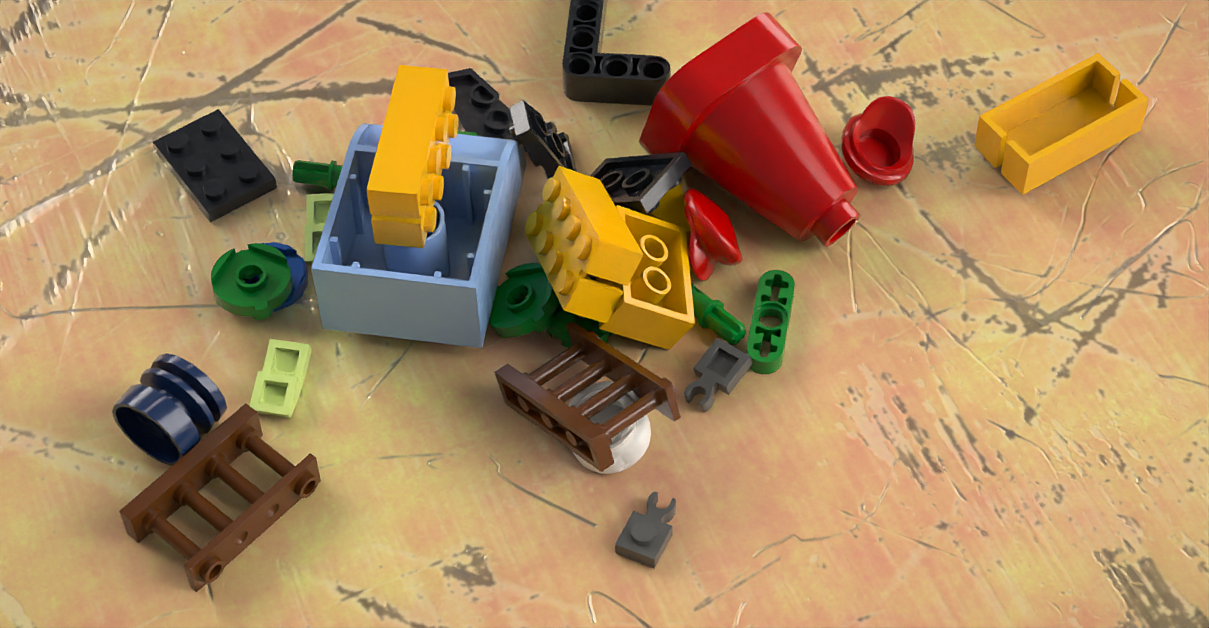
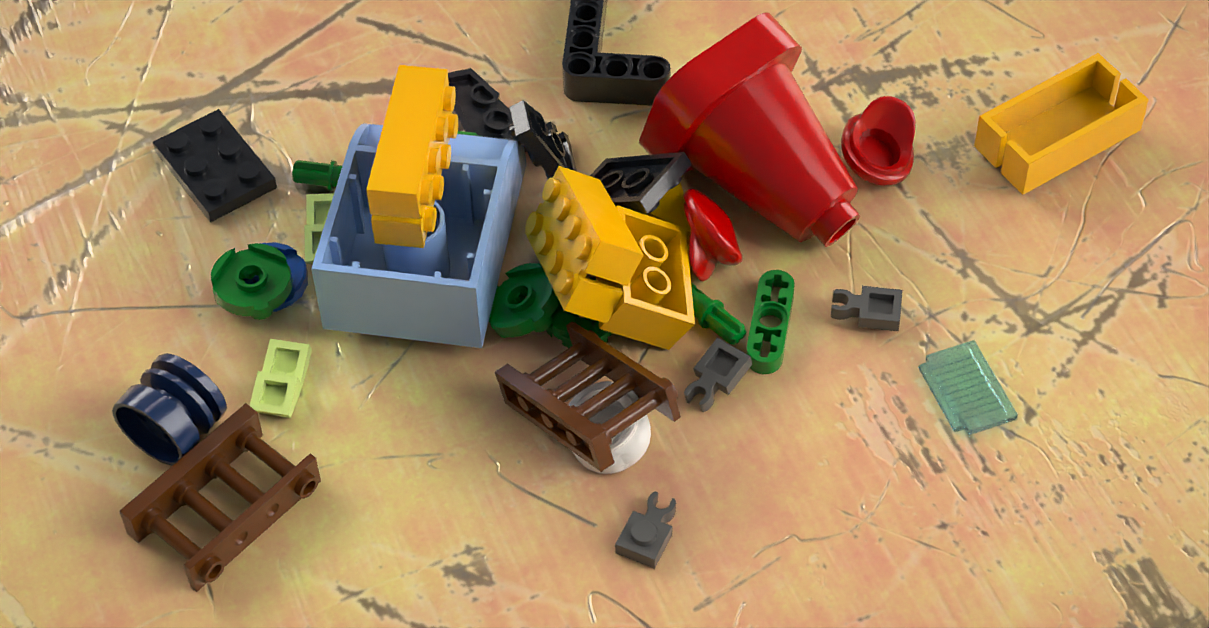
(874, 307): none -> dark grey plate
(967, 389): none -> clear light blue window

